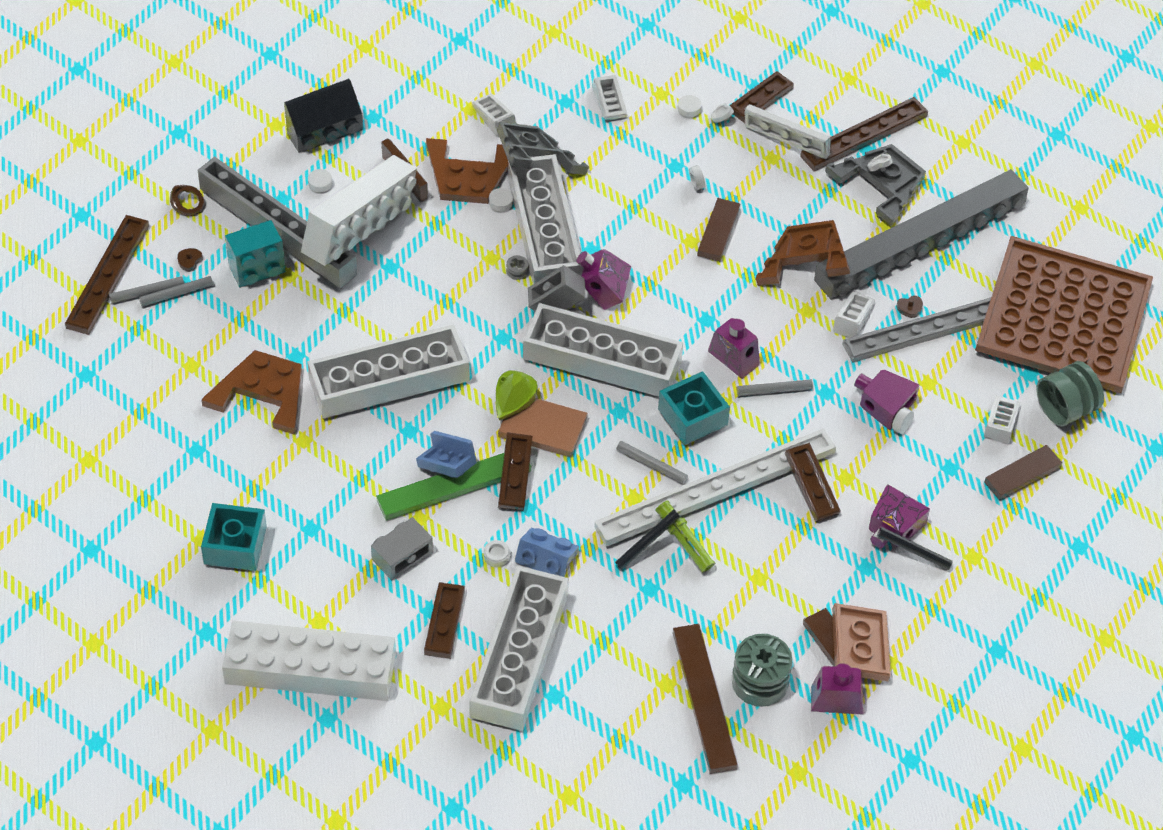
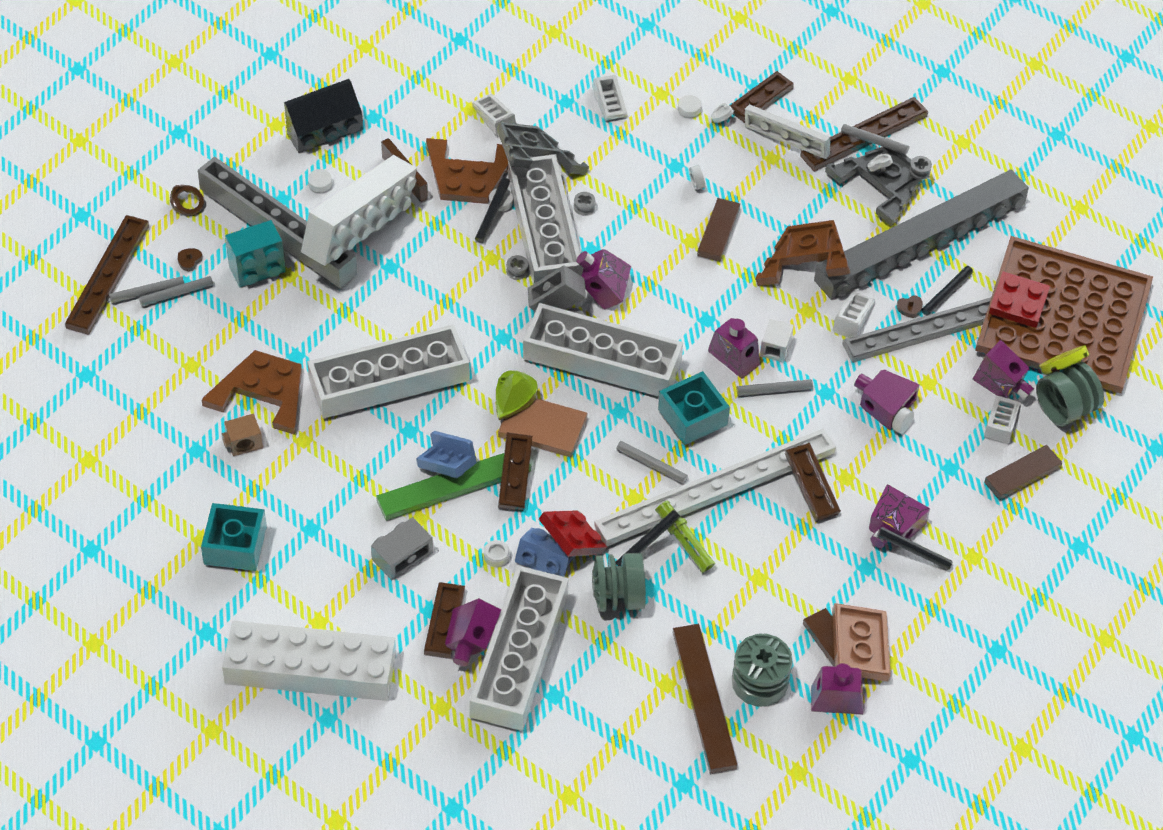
(242, 435): none -> medium nougat brick
(471, 629): none -> magenta torso
(492, 210): none -> black bar
(573, 533): none -> red plate
(584, 198): none -> light grey bush
(619, 582): none -> sand green wheel
(776, 340): none -> white brick
(875, 139): none -> light grey bar
(923, 173): none -> light grey bush
(947, 290): none -> black bar
(1003, 373): none -> magenta torso
(1019, 299): none -> plate
(1064, 360): none -> neon yellow tile

